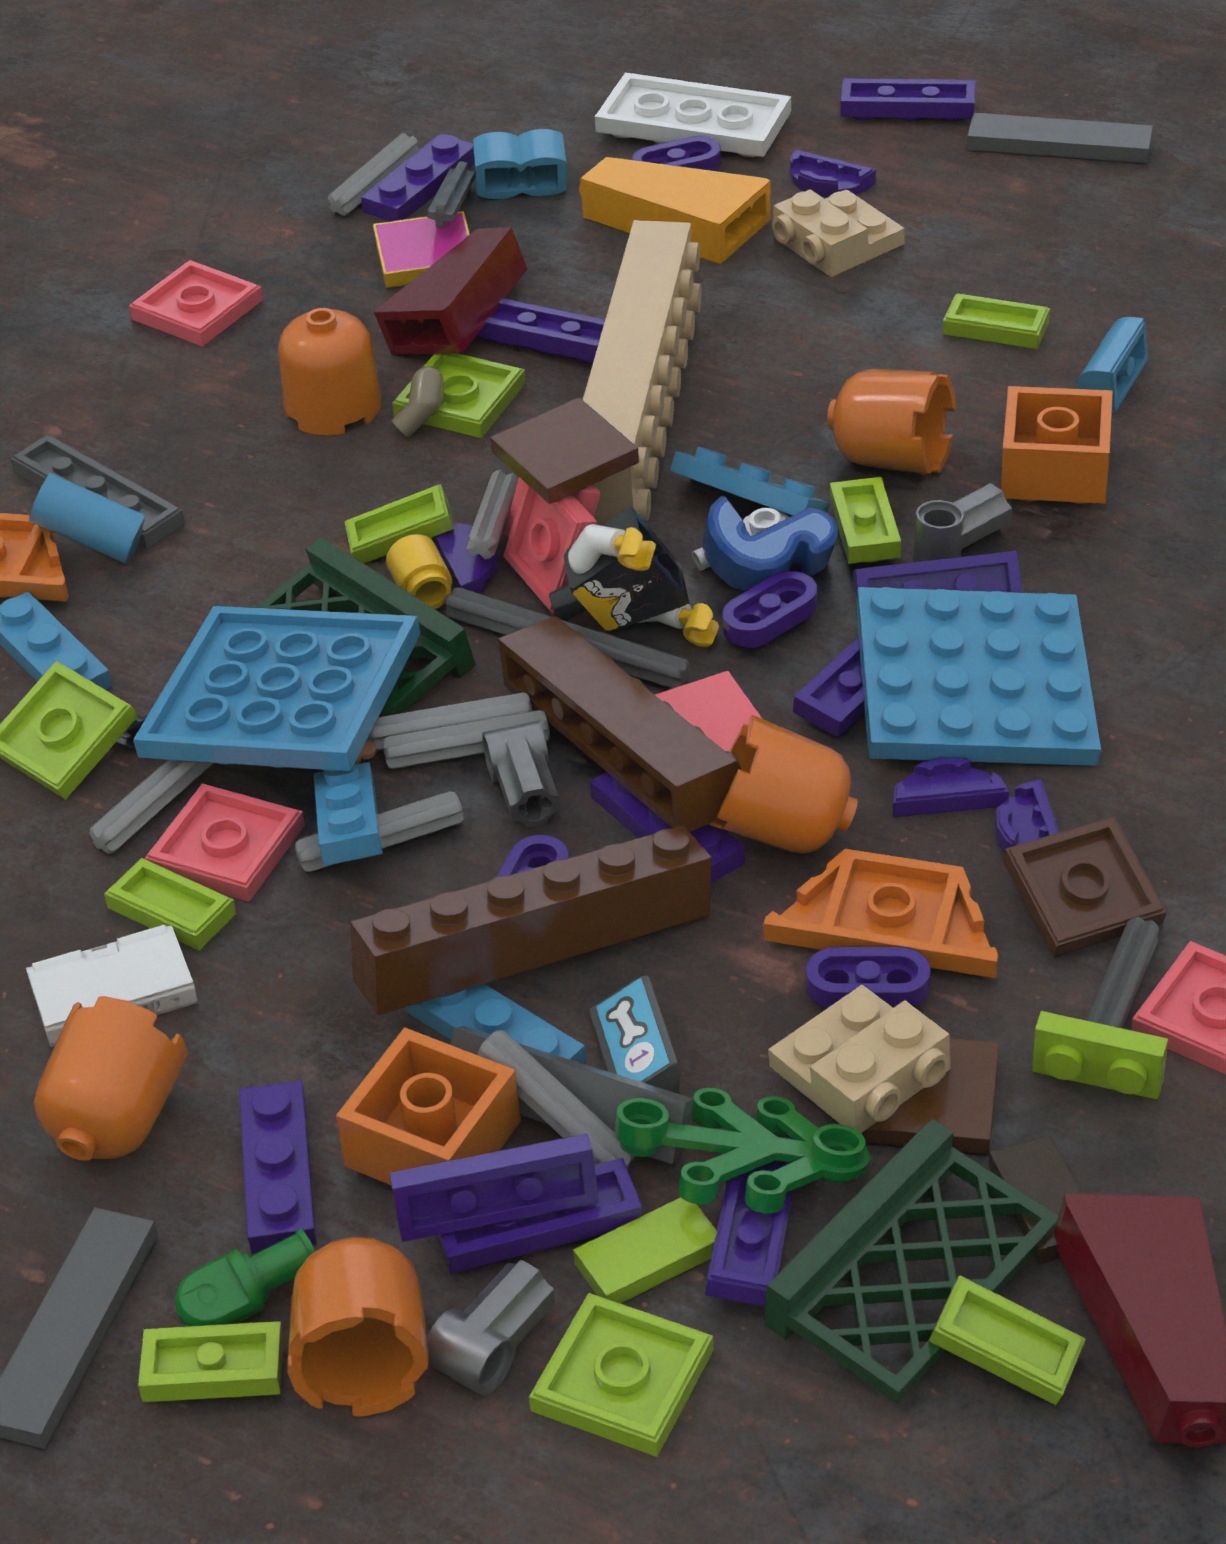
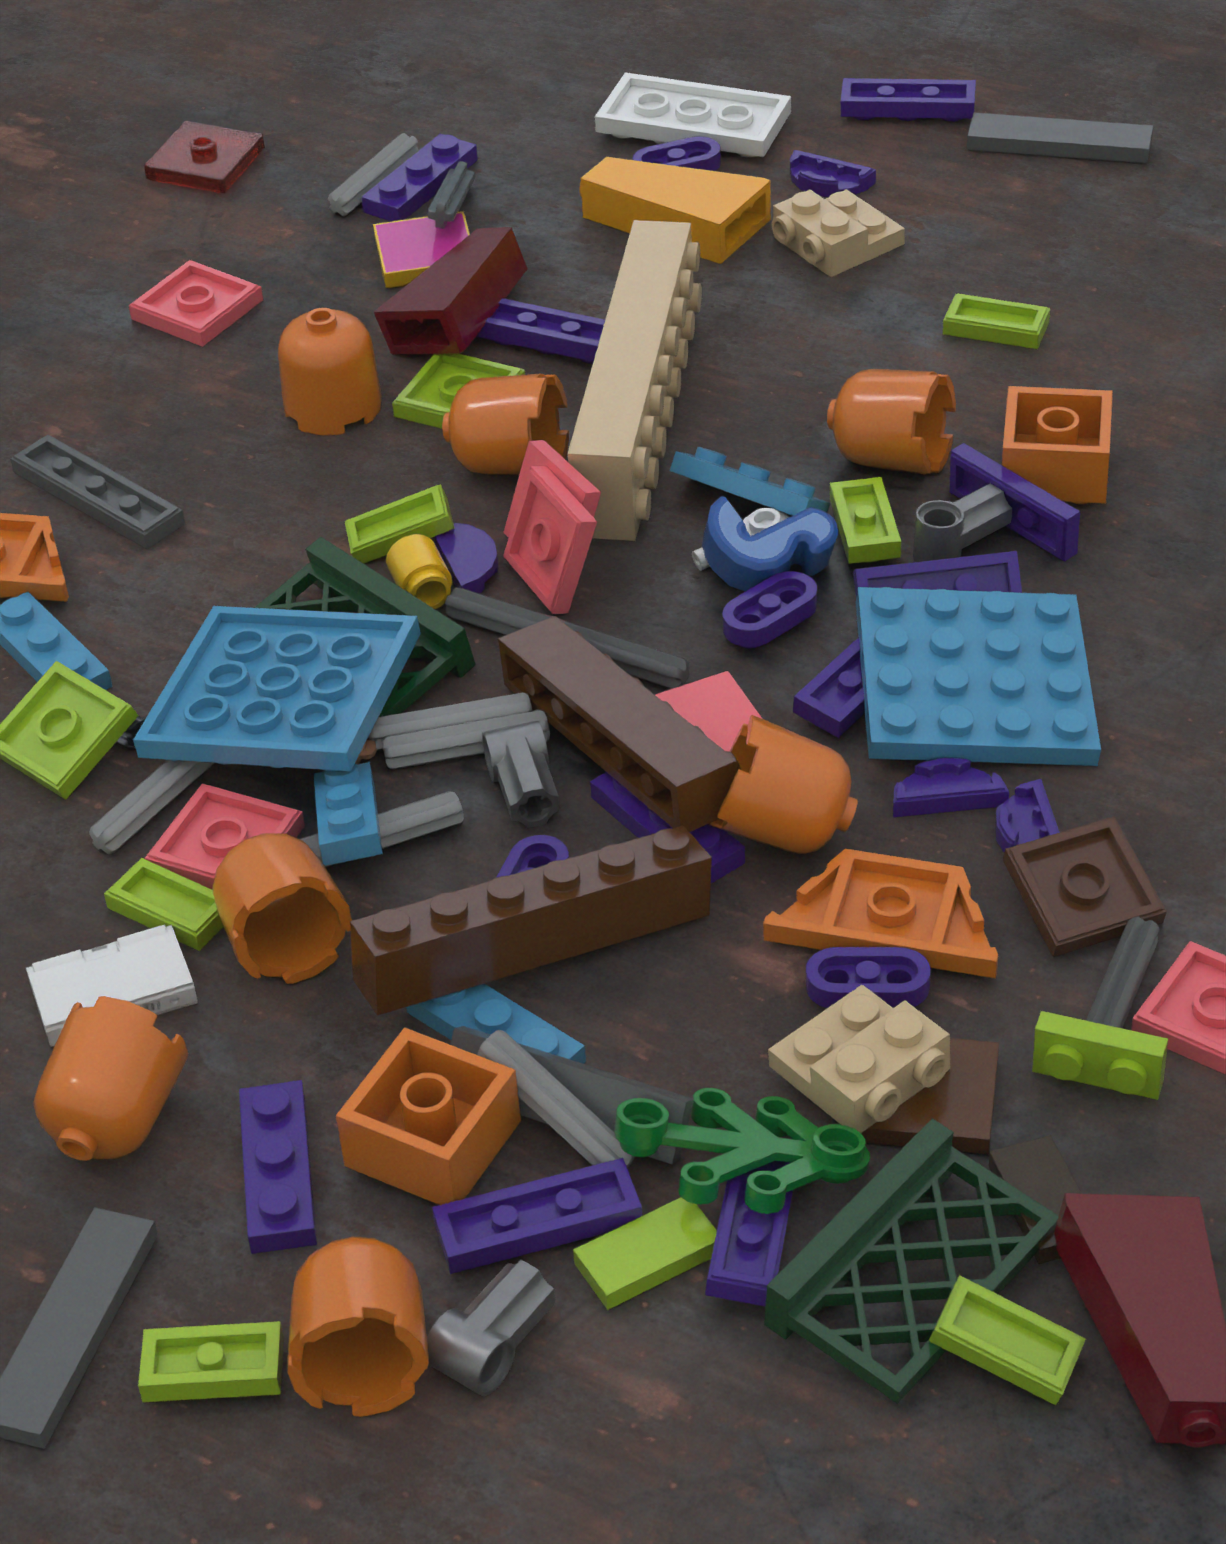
(87, 518): dark azure brick -> none
(204, 157): none -> clear red plate
(237, 1284): green arm -> none
(280, 908): none -> orange cylinder
(424, 400): dark tan arm -> none
(492, 514): light grey axle -> none
(494, 1187): dark purple plate -> none
(499, 416): none -> orange cylinder
(520, 164): dark azure brick -> none
(564, 450): tile -> none
(622, 1374): lime tile -> none
(628, 579): torso -> none
(635, 1036): slope -> none
(1034, 511): none -> dark purple tile
(1117, 360): dark azure brick -> none

